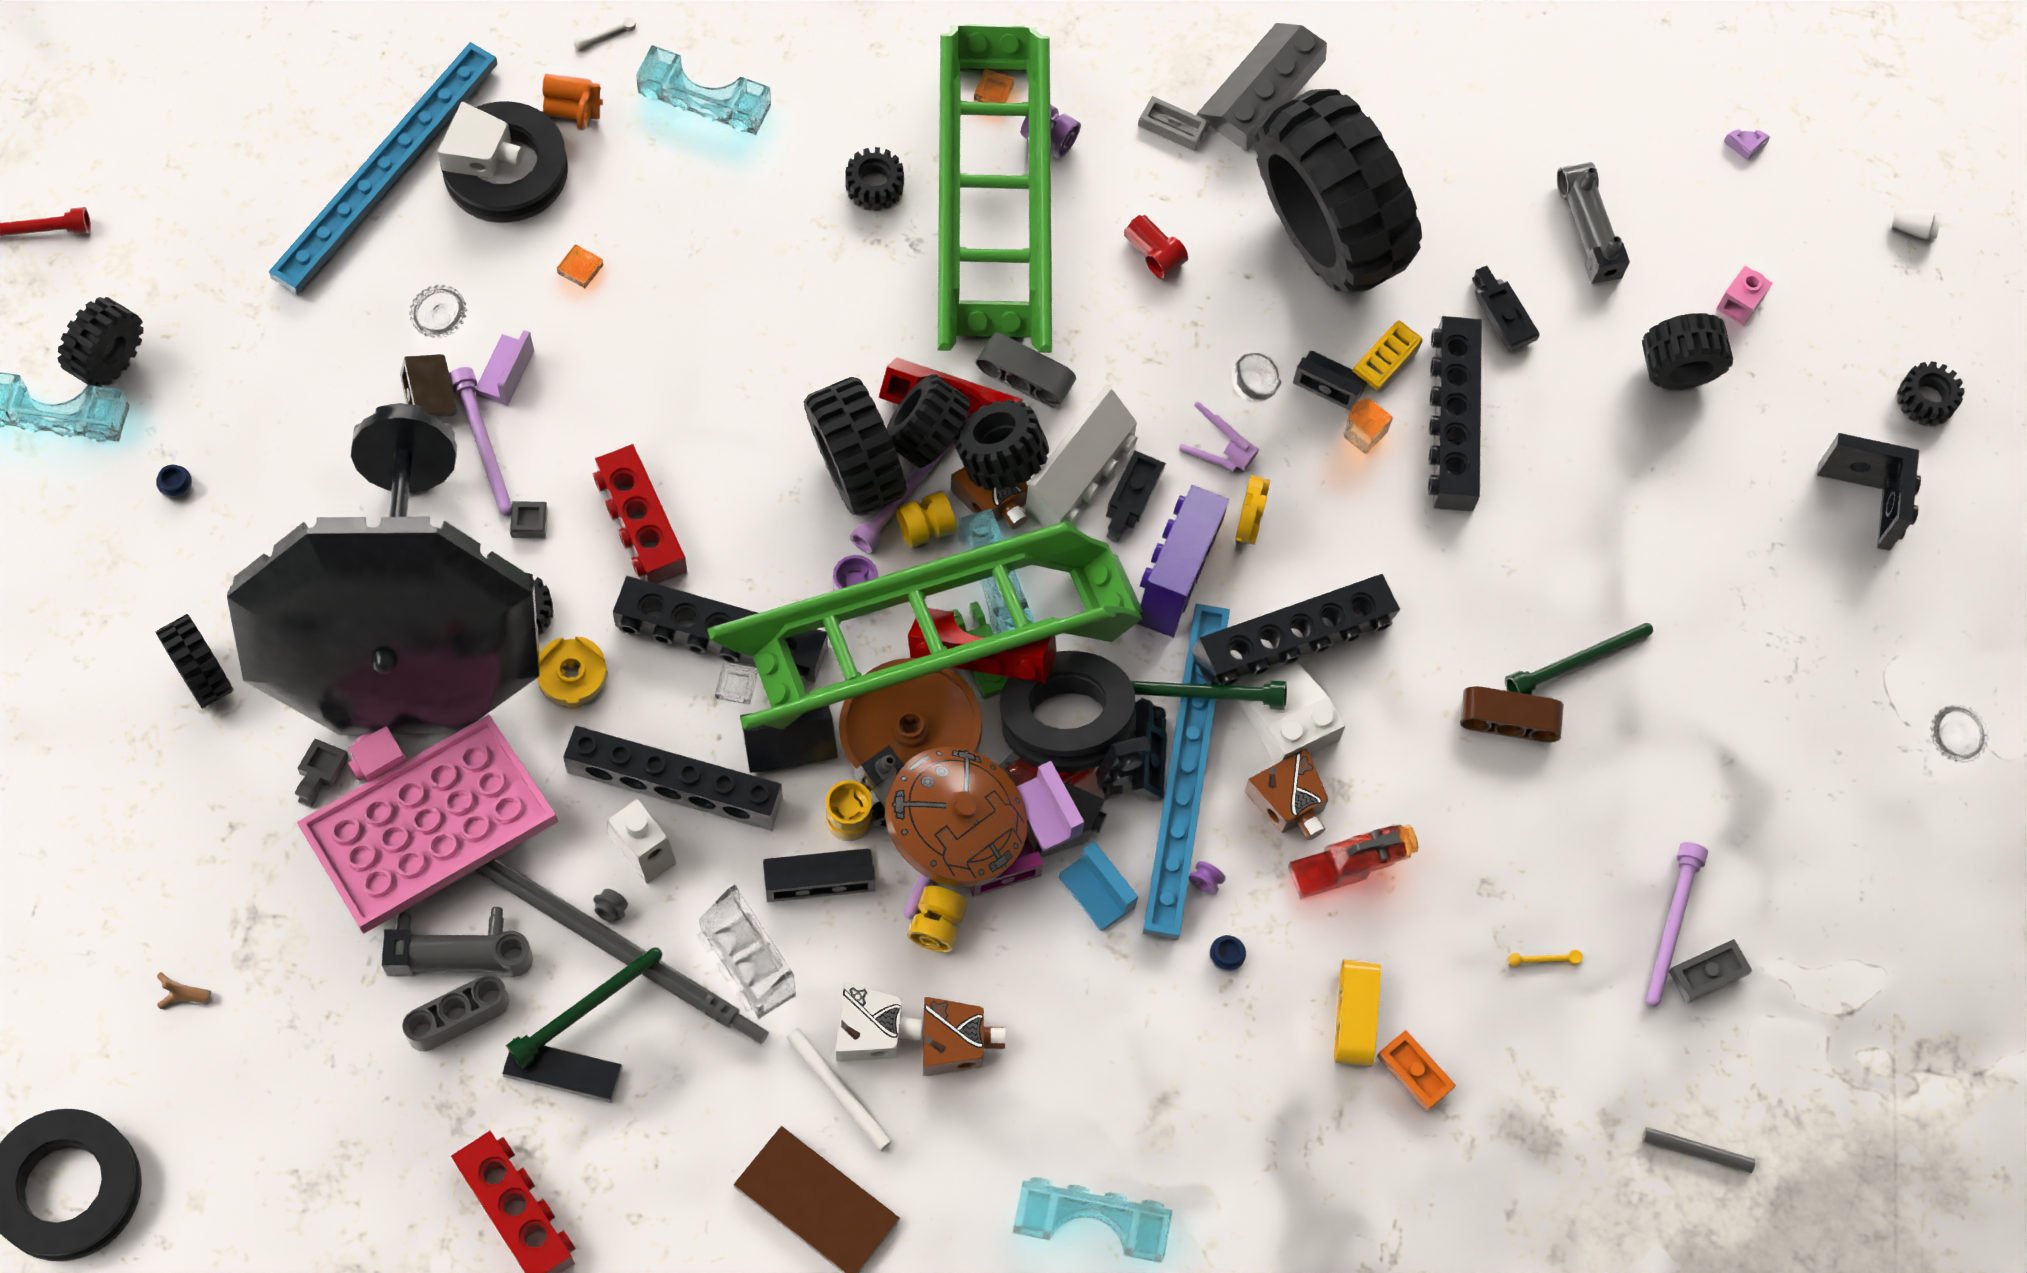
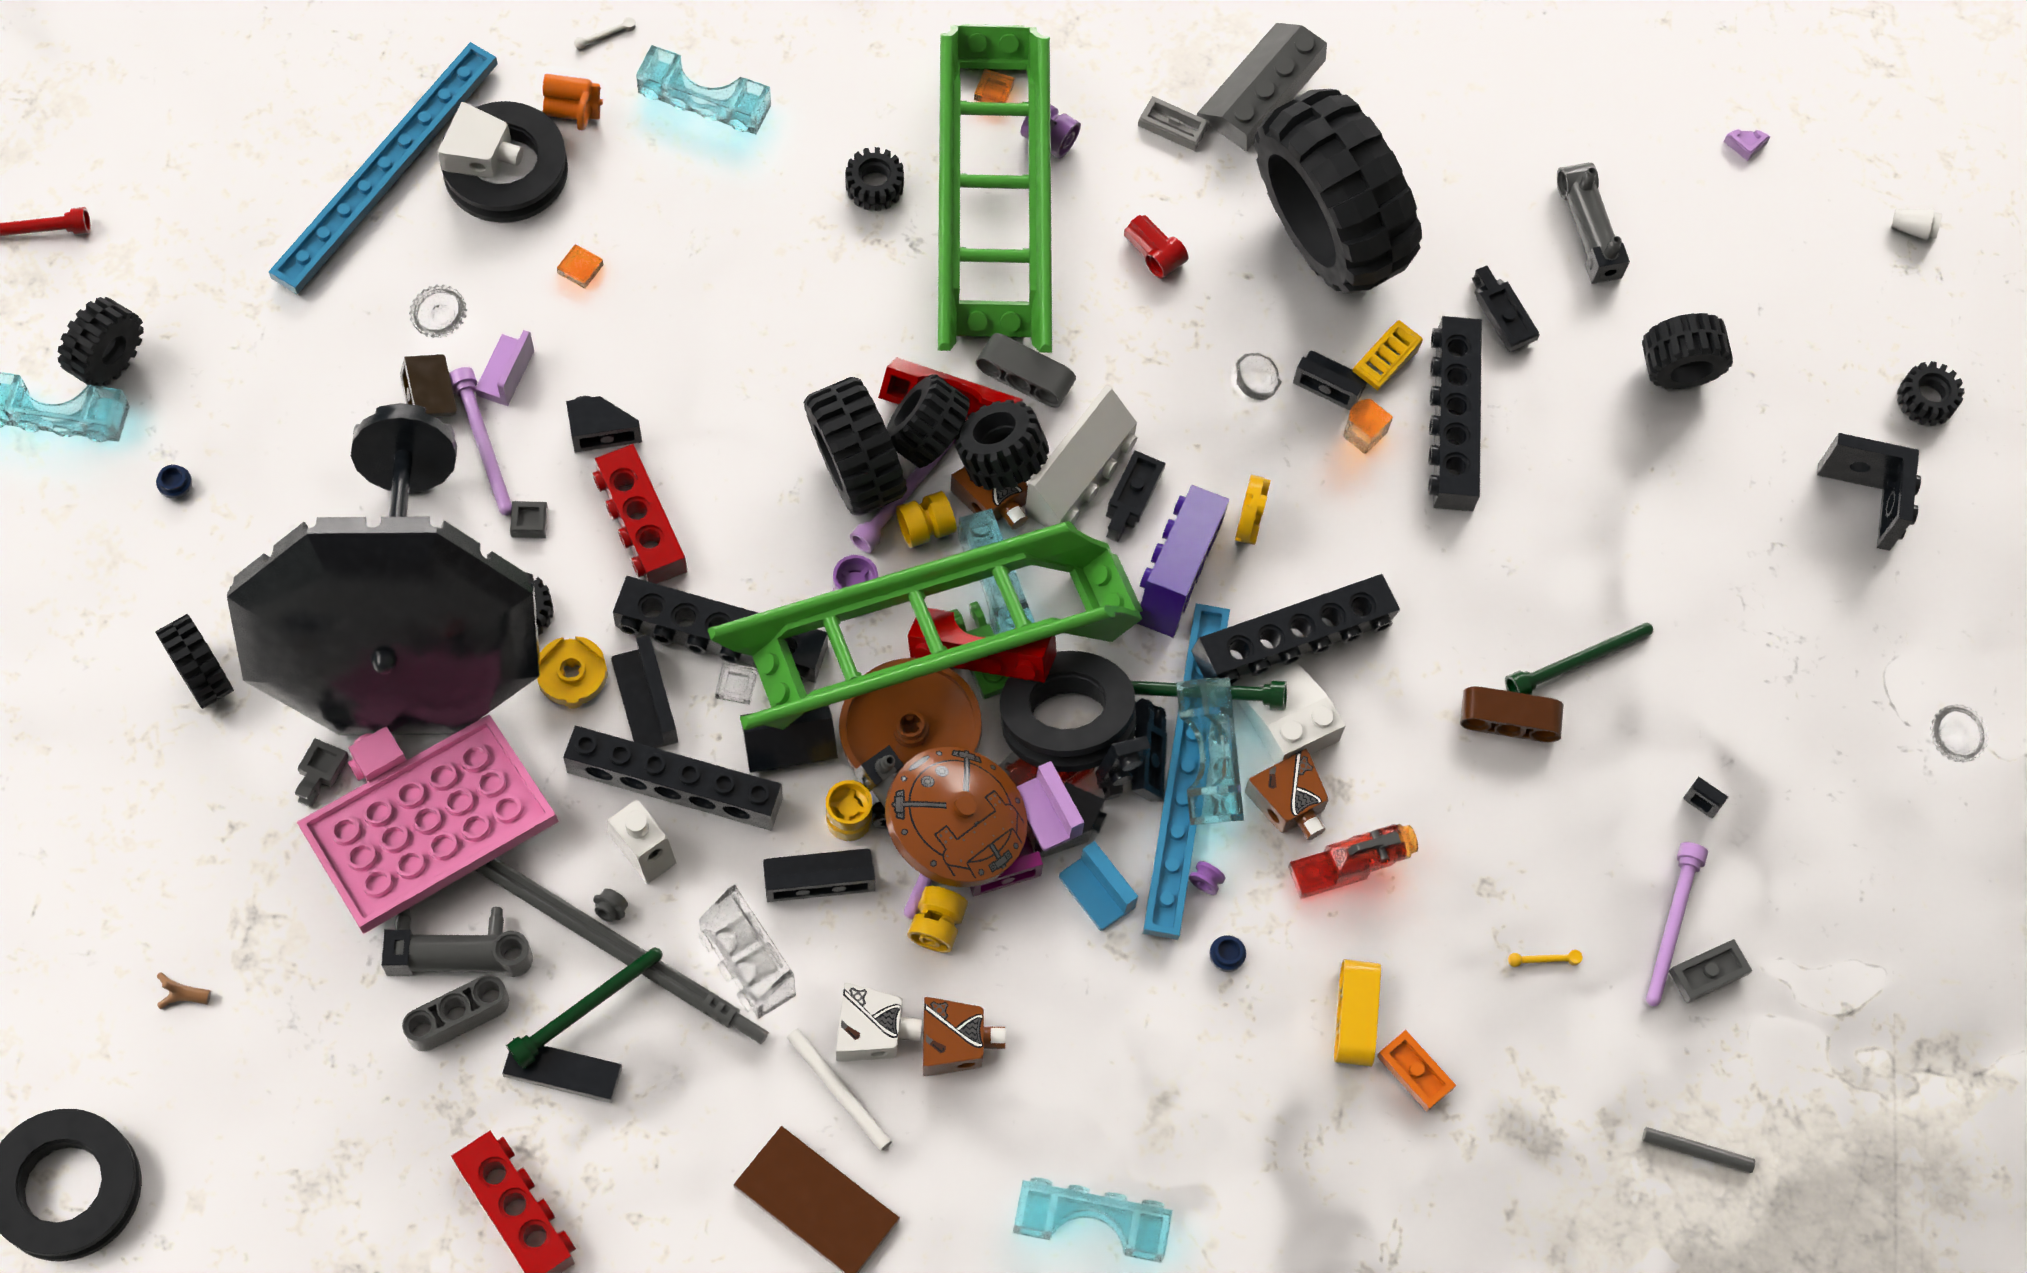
(600, 424): none -> black slope
(644, 695): none -> black panel
(1209, 712): none -> clear light blue arch
(1239, 450): lavender plant -> none
(1705, 797): none -> black tile
(1744, 295): bright pink brick -> none

